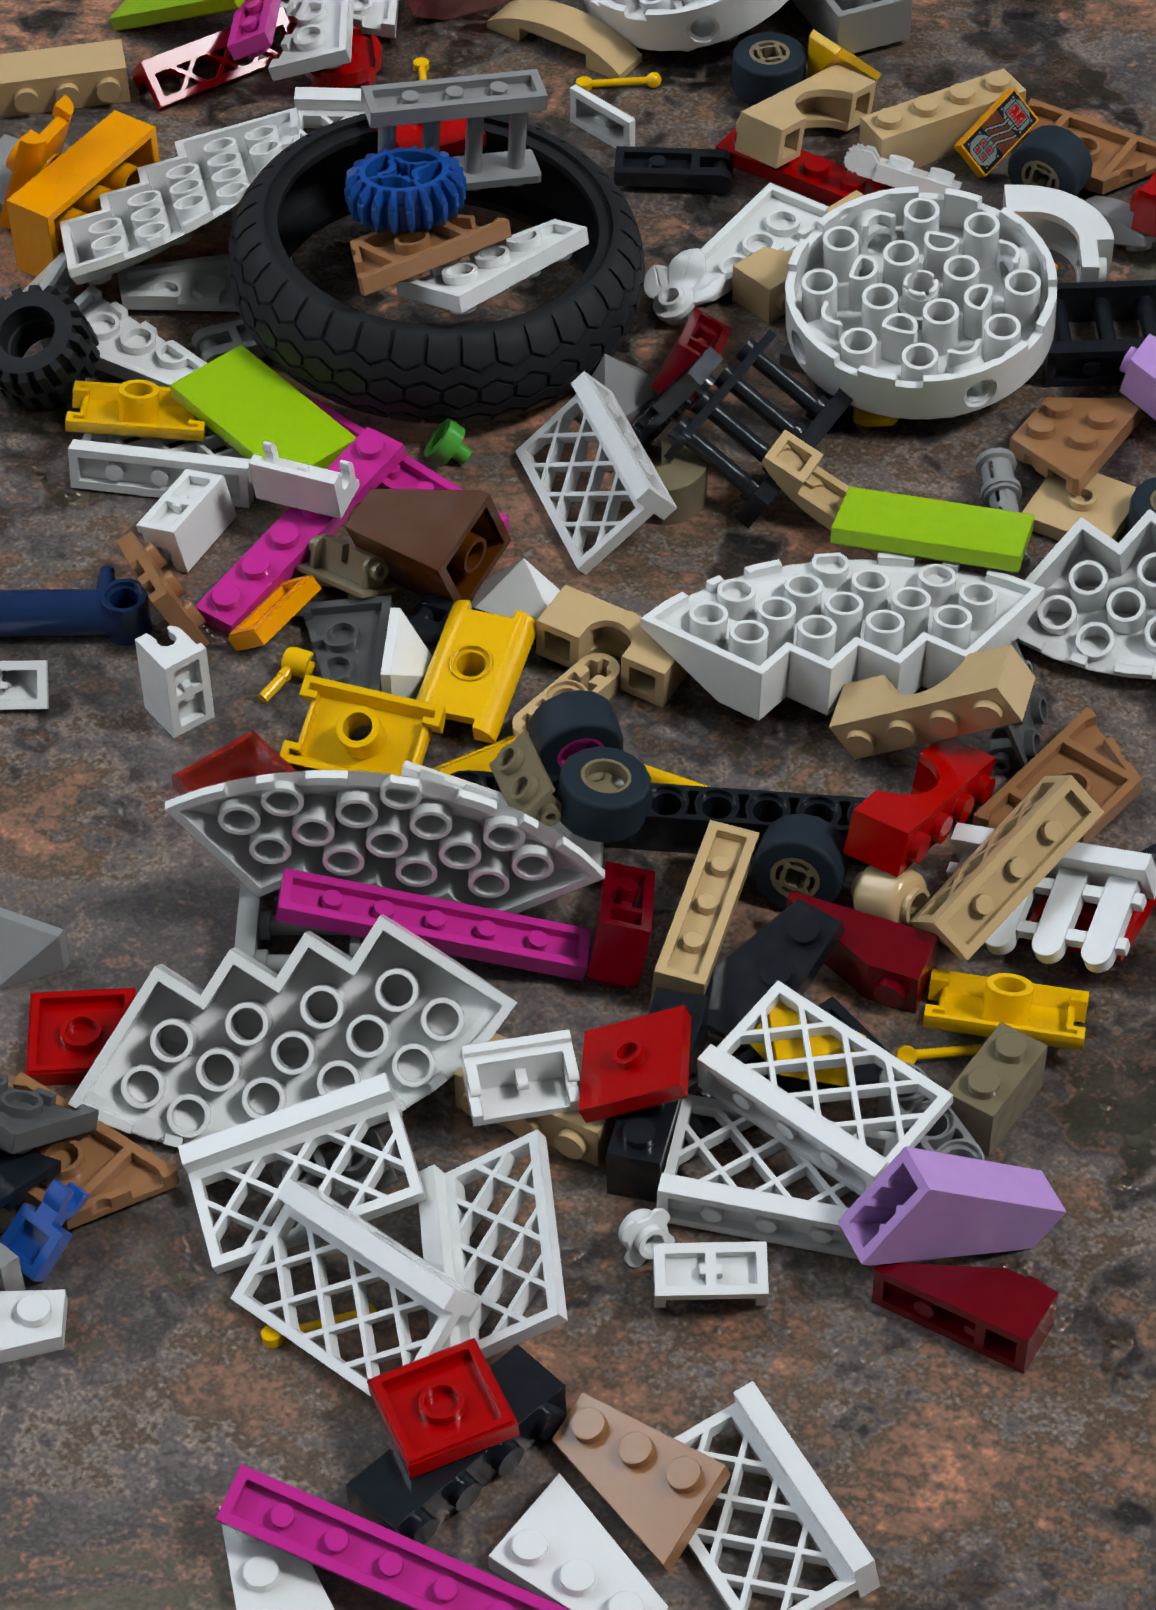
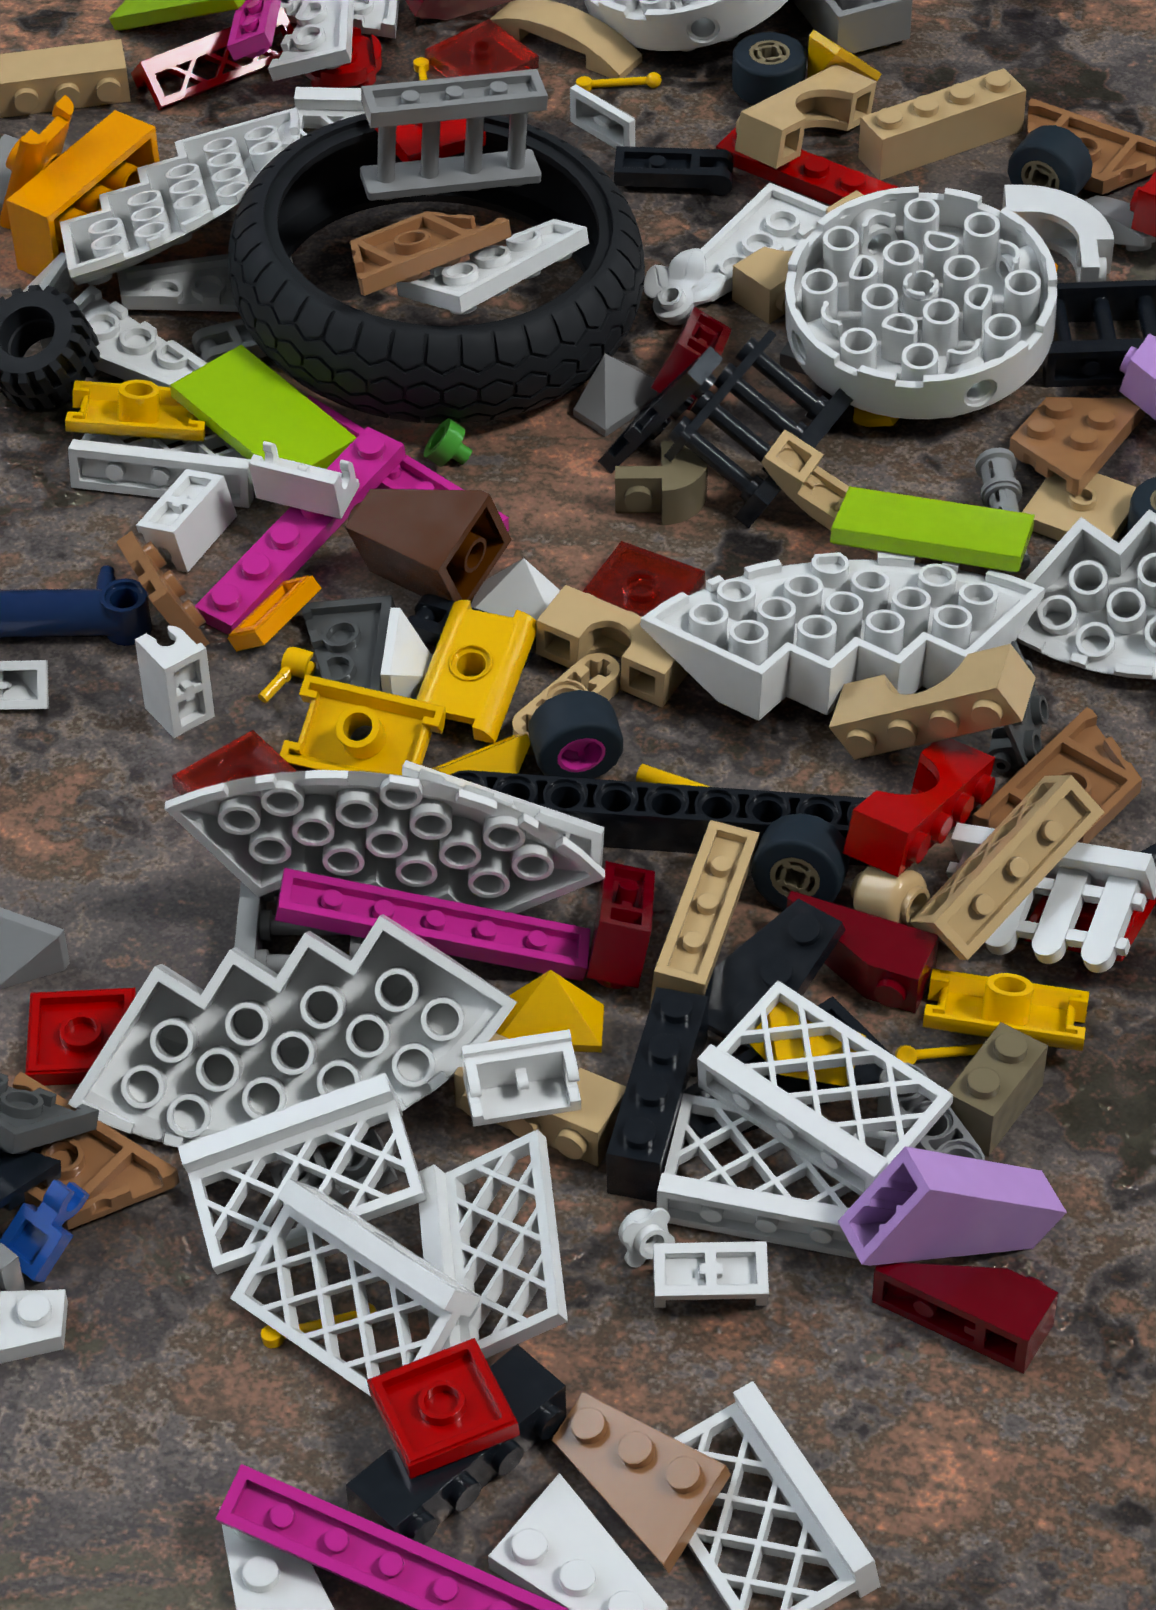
(358, 574): dark tan hinge -> none
(405, 189): blue gear -> none
(481, 51): none -> clear red plate
(526, 781): dark tan hinge -> none
(556, 1005): none -> yellow slope
(603, 794): black wheel -> none
(617, 452): white fence -> none
(635, 1064): red plate -> none
(642, 579): none -> clear red plate
(897, 171): white hinge -> none
(996, 132): tile -> none

